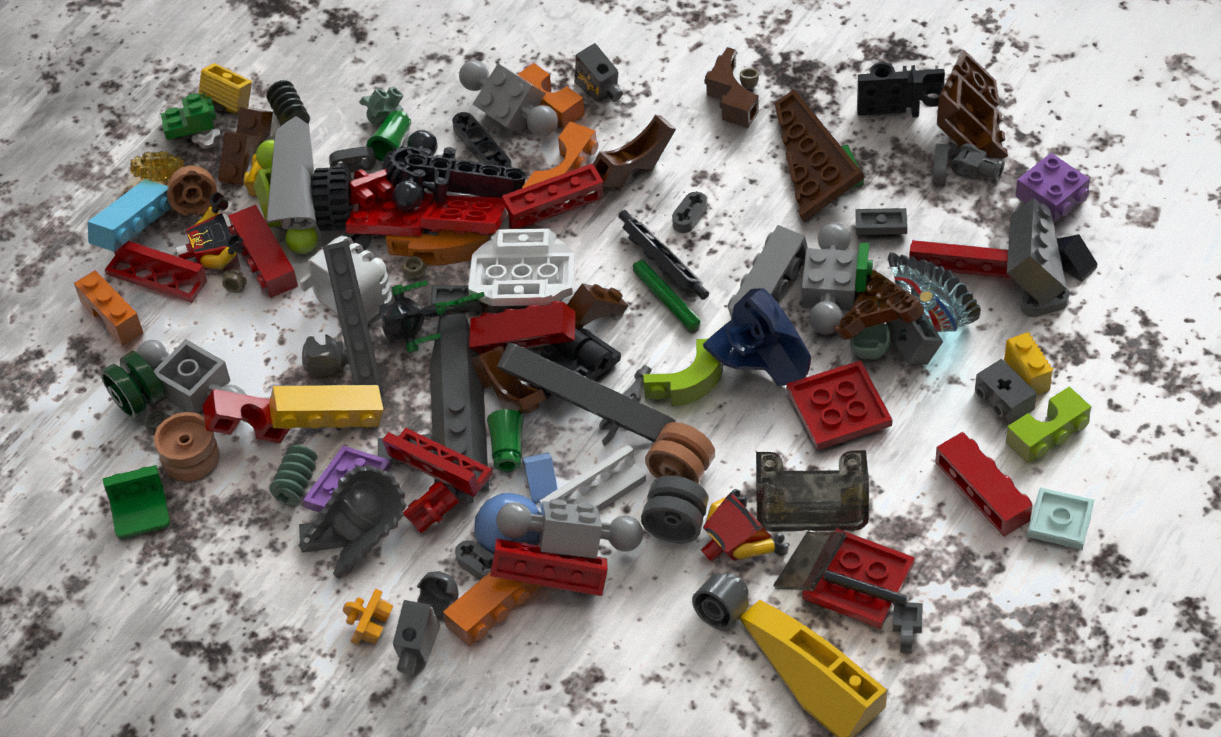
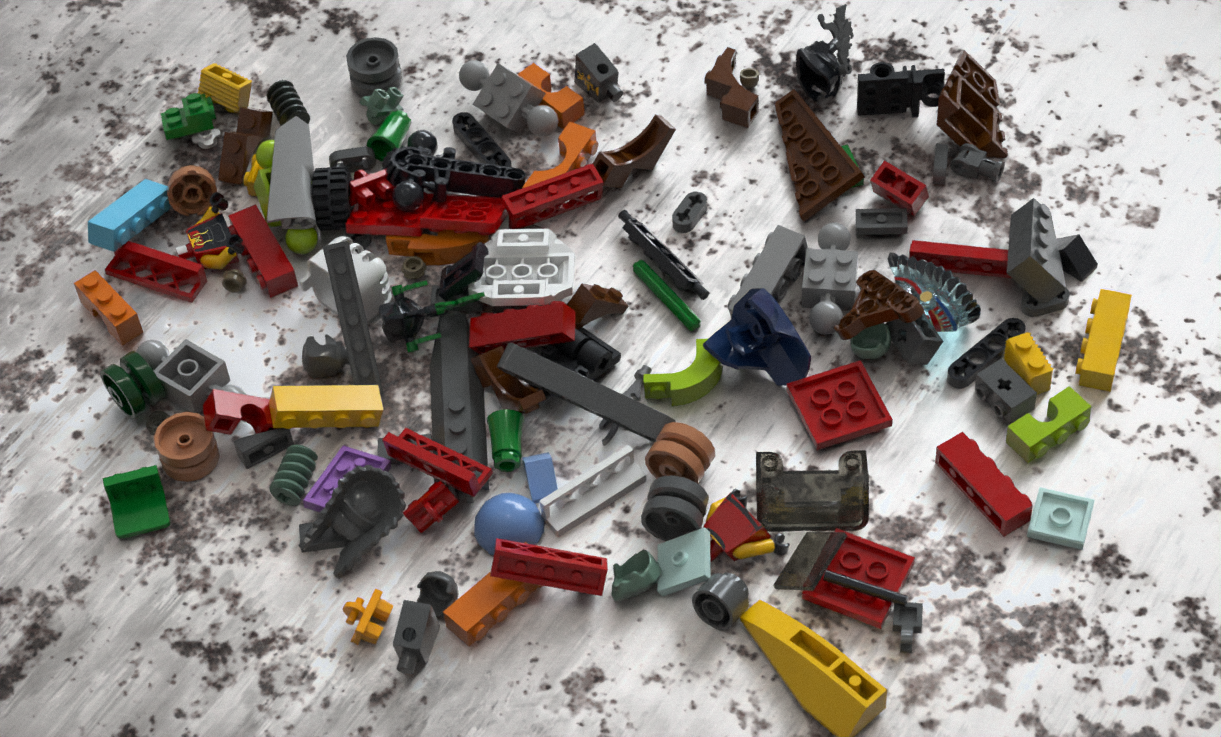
(155, 166): clear yellow gear -> none
(262, 446): none -> dark grey slope
(373, 65): none -> dark grey wheel
(463, 272): none -> black plate
(474, 565): dark grey beam -> none
(569, 528): light grey brick -> none
(635, 576): none -> sand green hair
(684, 561): none -> light aqua plate
(817, 62): none -> black helmet
(863, 268): green plate -> none
(899, 188): none -> red brick
(982, 350): none -> black beam
(1054, 185): medium lavender brick -> none
(1104, 339): none -> yellow brick

